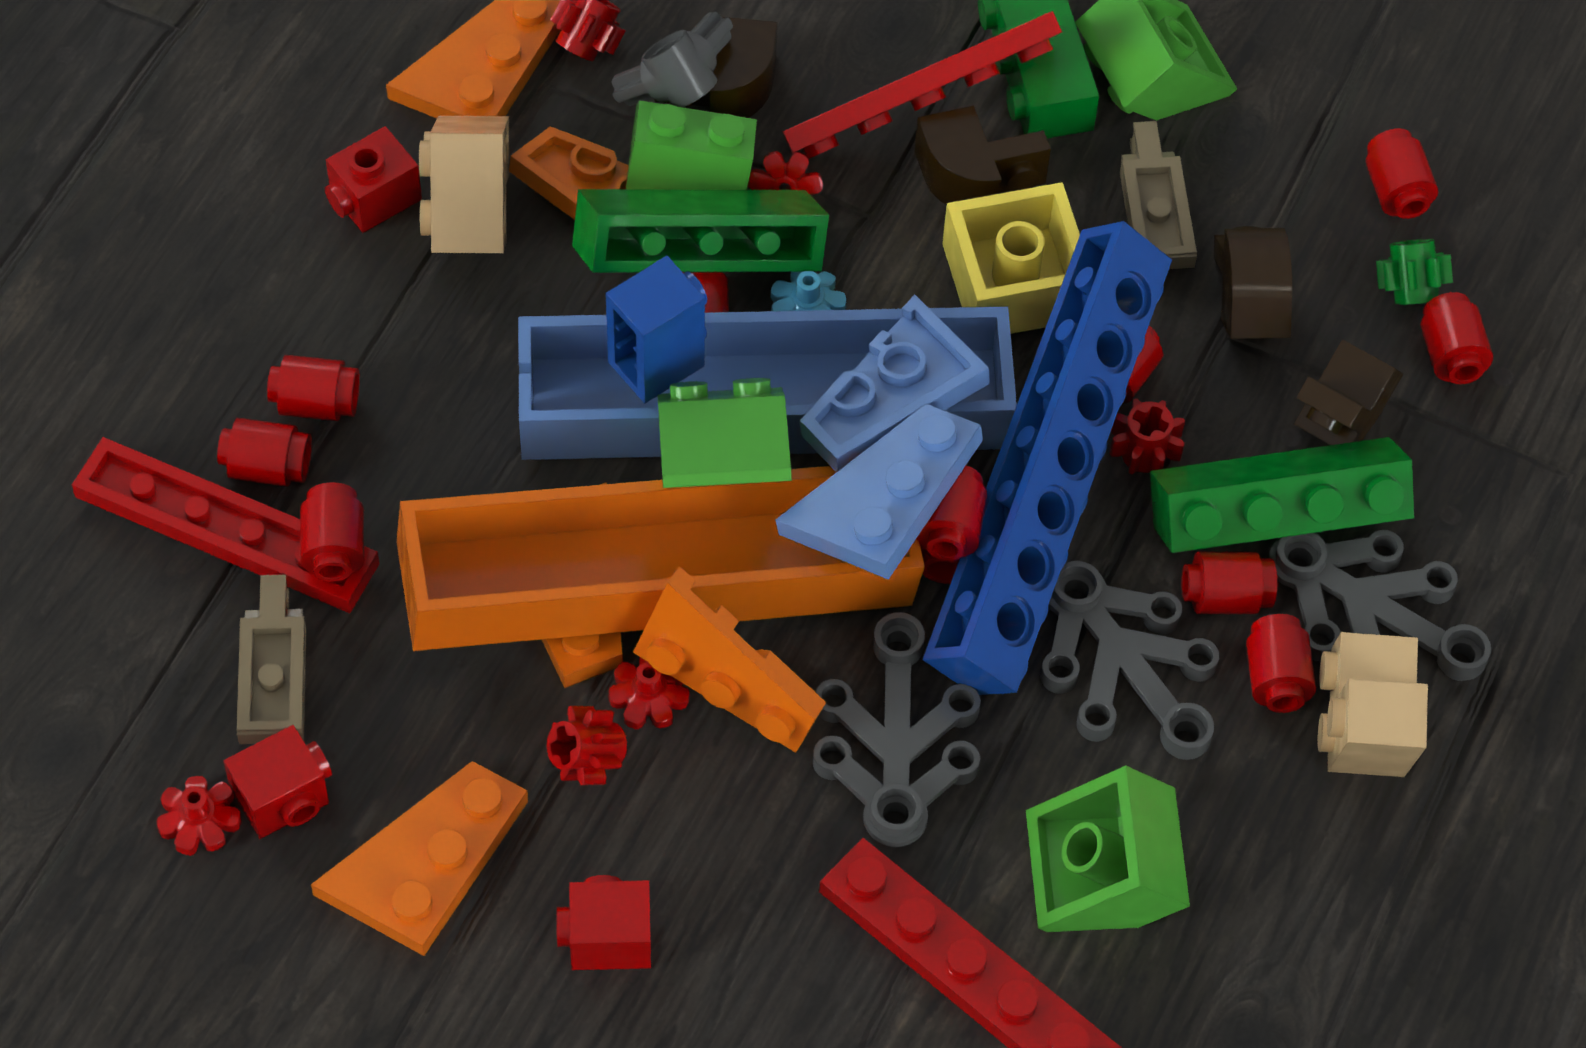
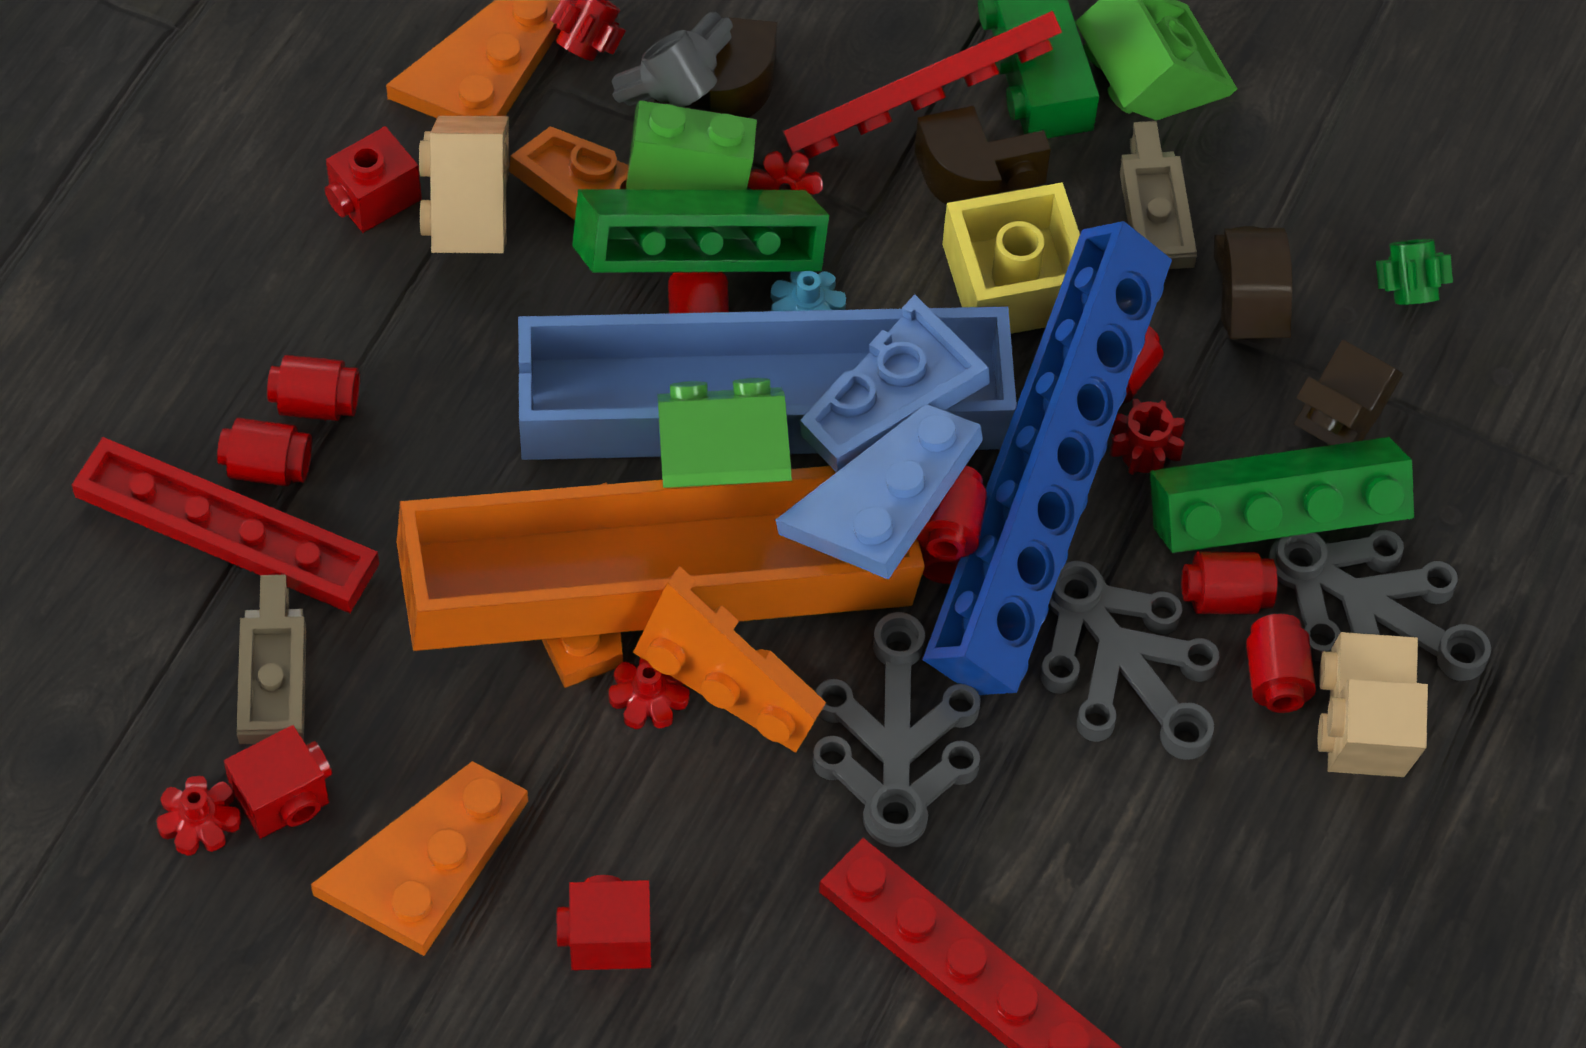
(332, 532): red brick -> none
(586, 745): red gear -> none
(656, 328): blue brick -> none
(1107, 854): bright green slope -> none
(1400, 174): red brick -> none
(1456, 338): red brick -> none

